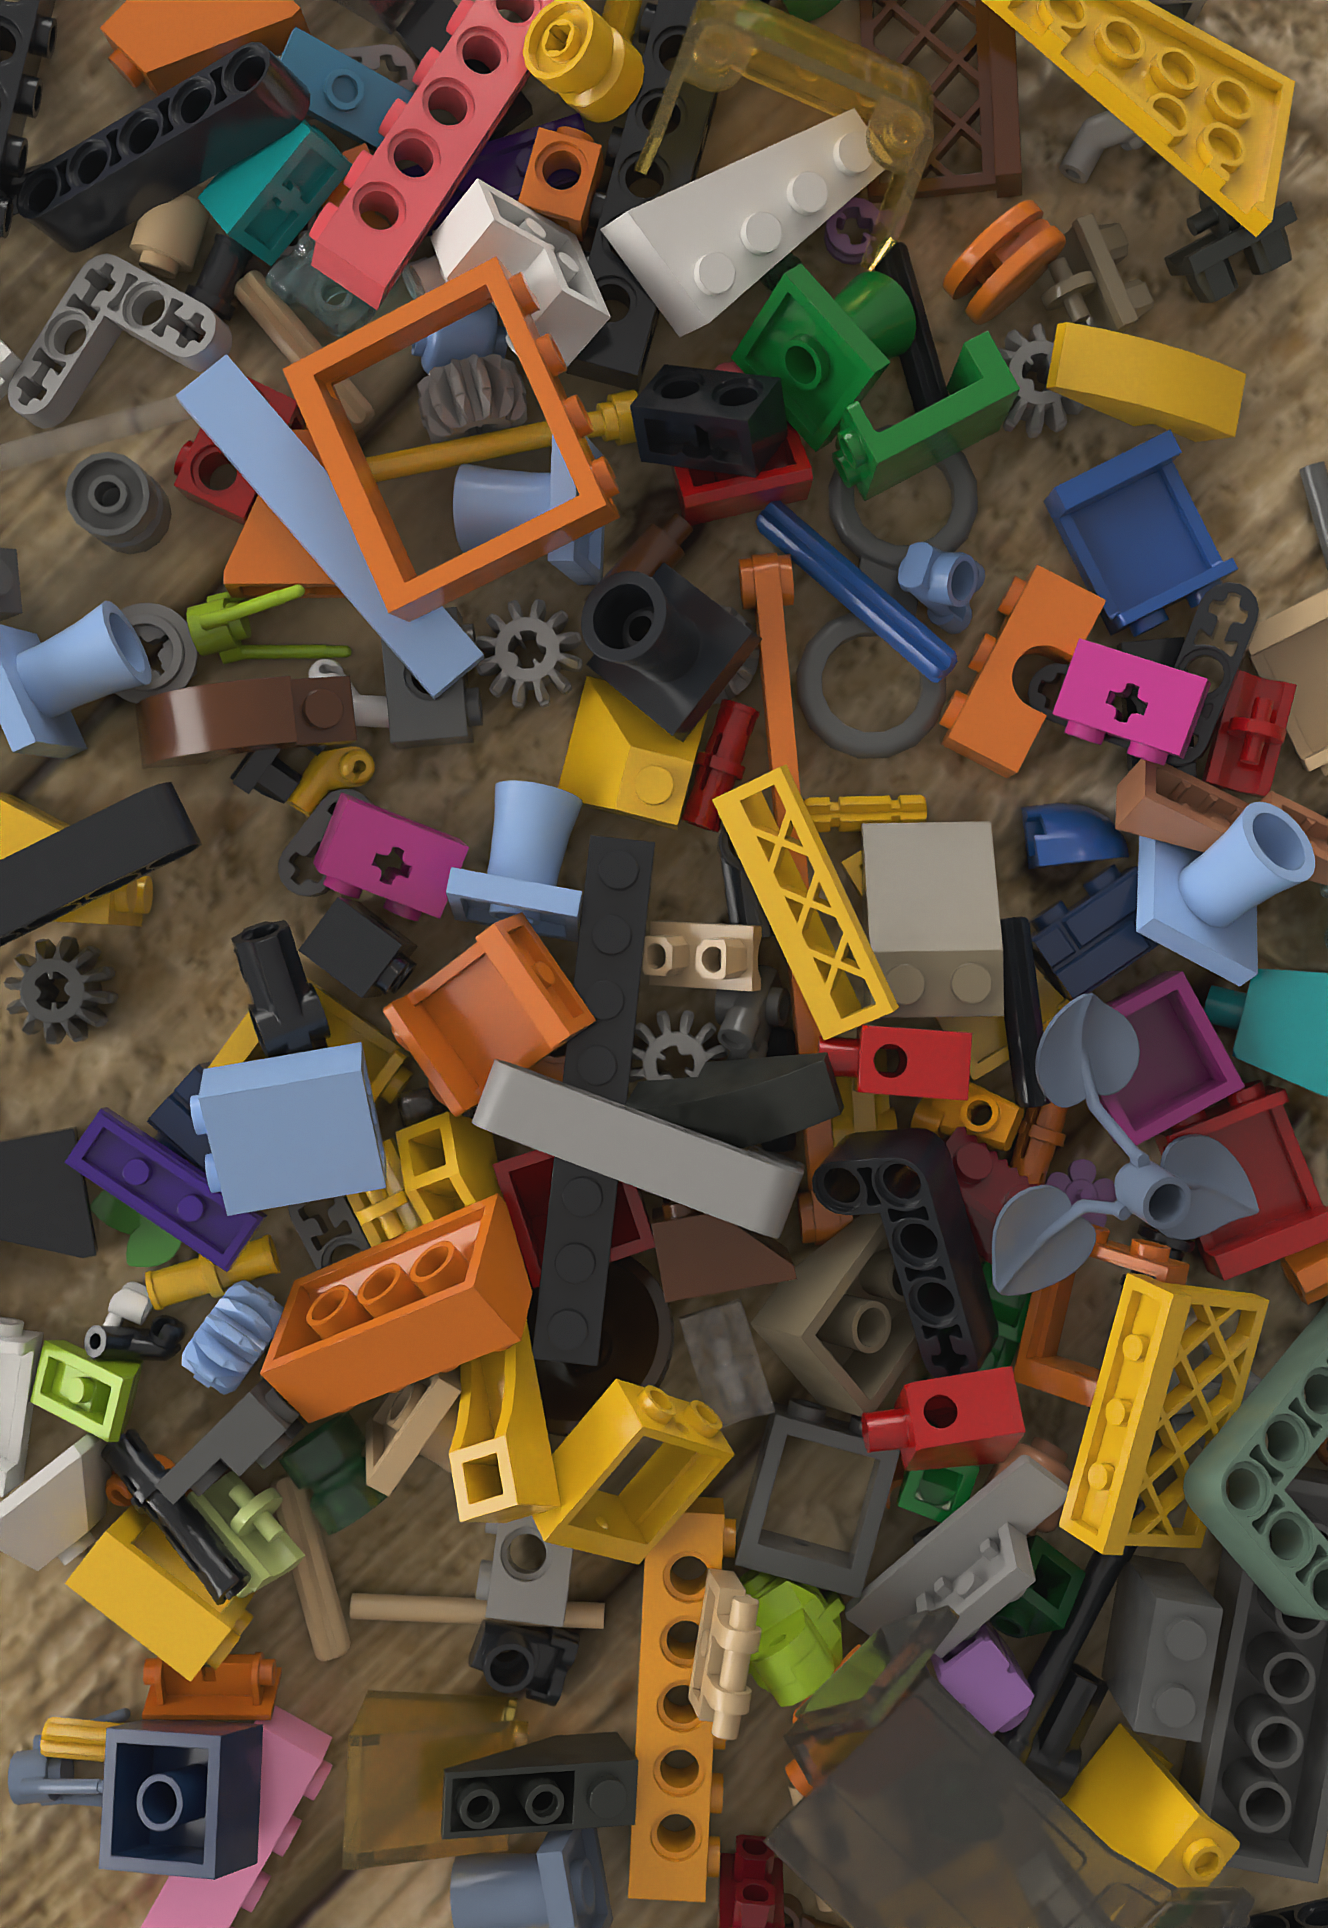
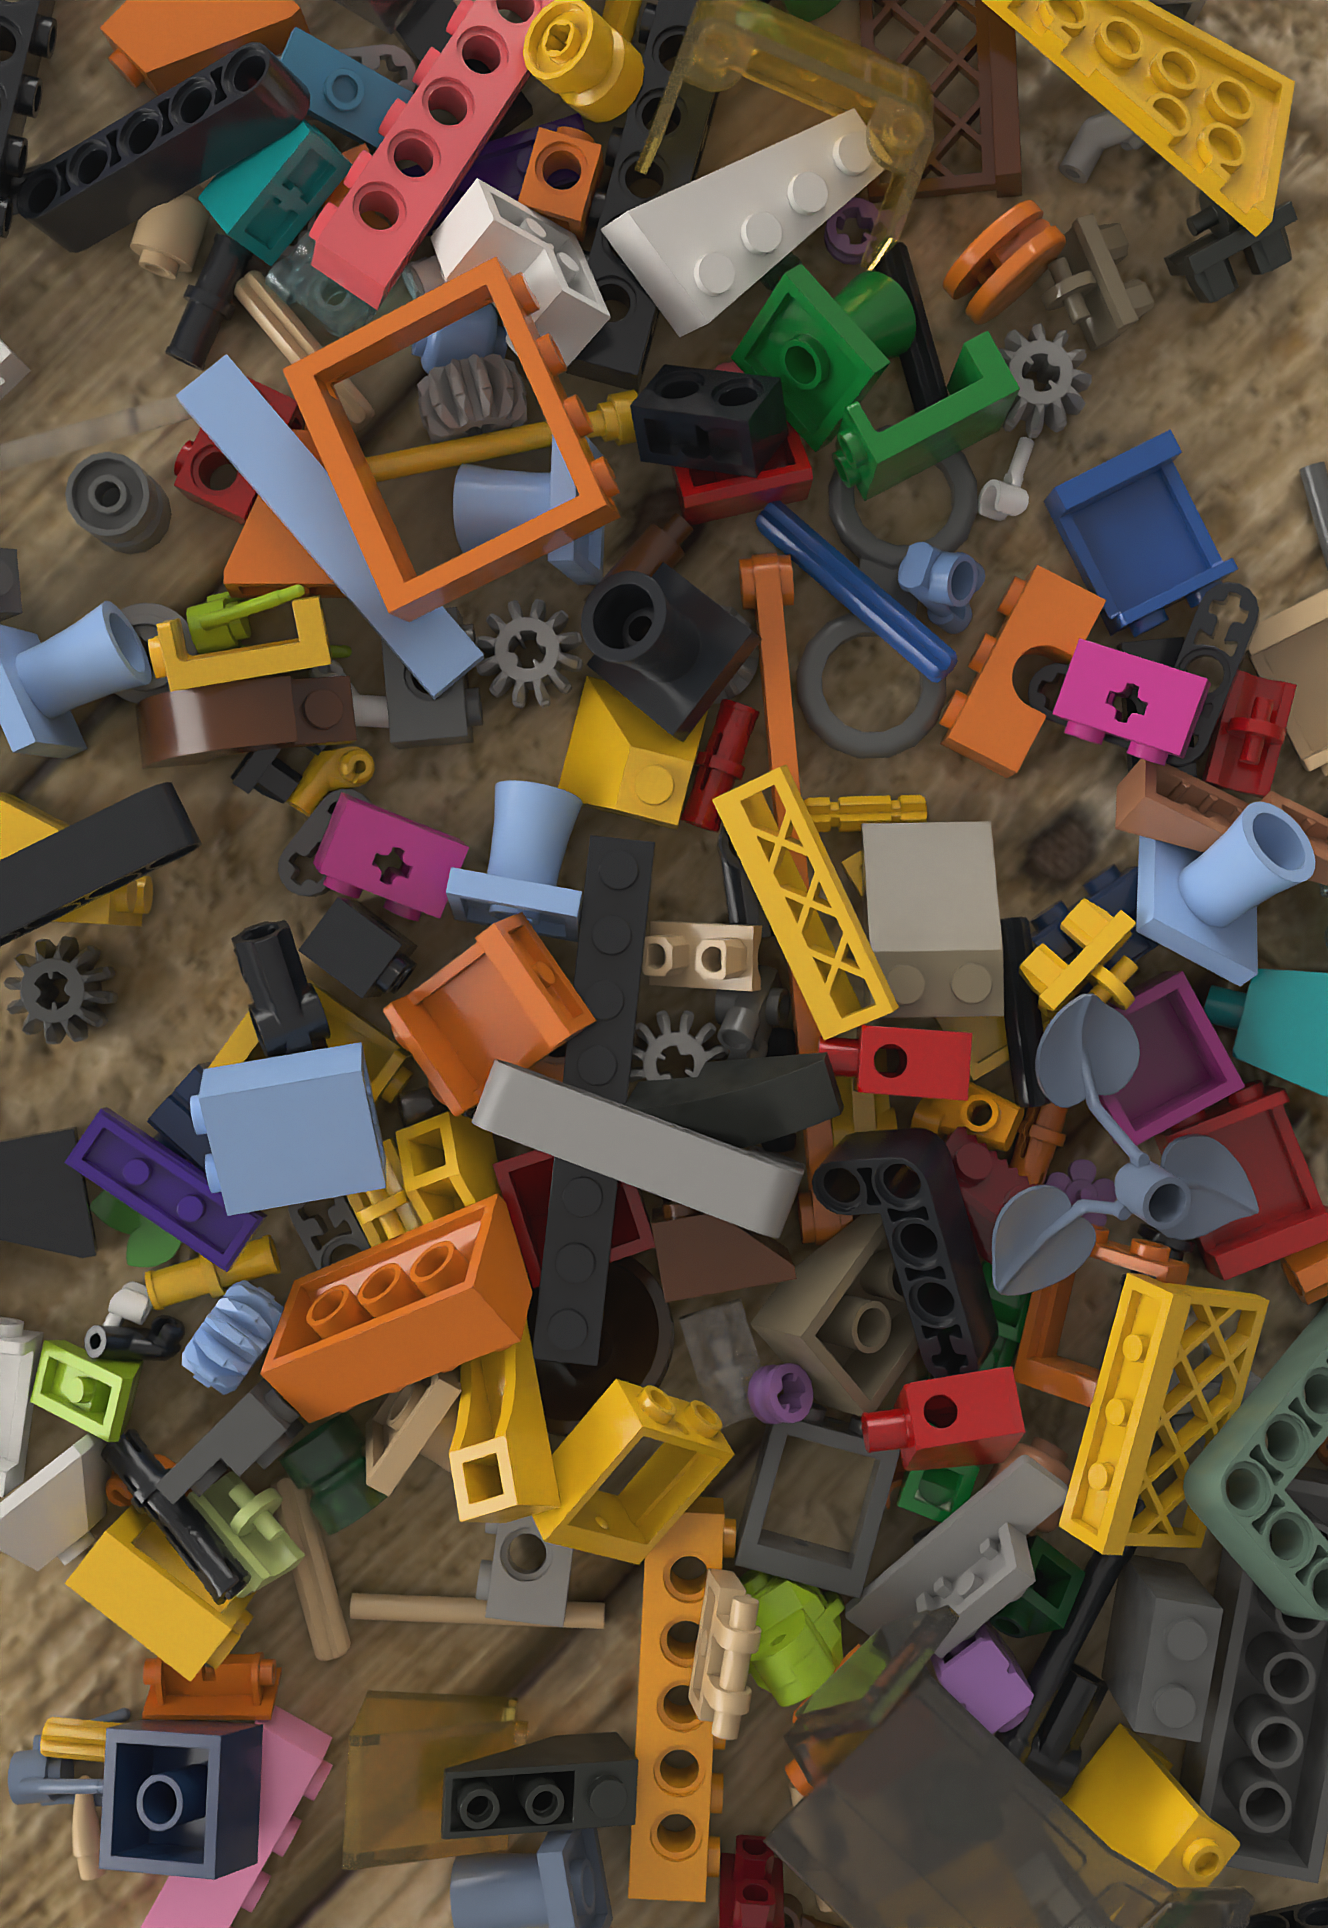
(86, 1836): none -> tan helmet
(117, 312): light grey beam -> none
(187, 671): none -> yellow panel
(535, 1661): black plate -> none
(789, 1407): none -> medium lavender bush
(1007, 497): none -> white hand
(1069, 835): blue brick -> none
(1101, 939): none -> yellow hips
(1146, 382): yellow slope -> none

